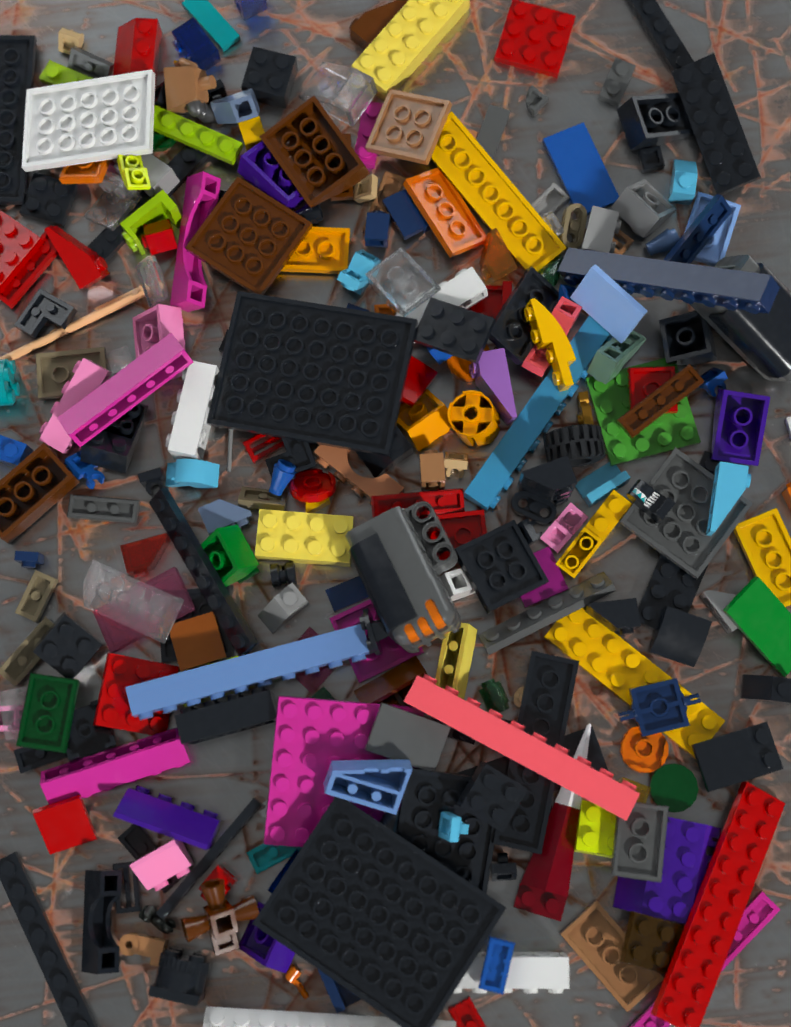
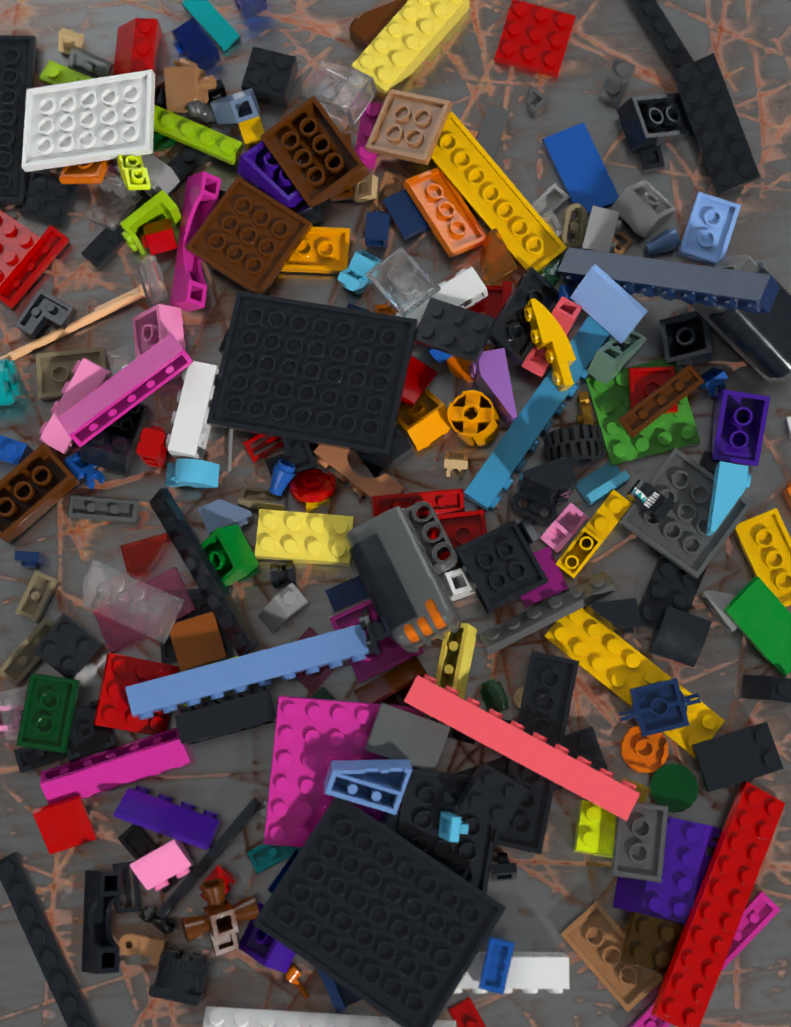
(79, 259): red slope -> none
(152, 447): none -> red brick
(152, 477): black tile -> none
(432, 470): medium nougat brick -> none
(548, 875): dark red plate -> none
(683, 182): medium azure slope -> none
(700, 231): dark blue plate -> none

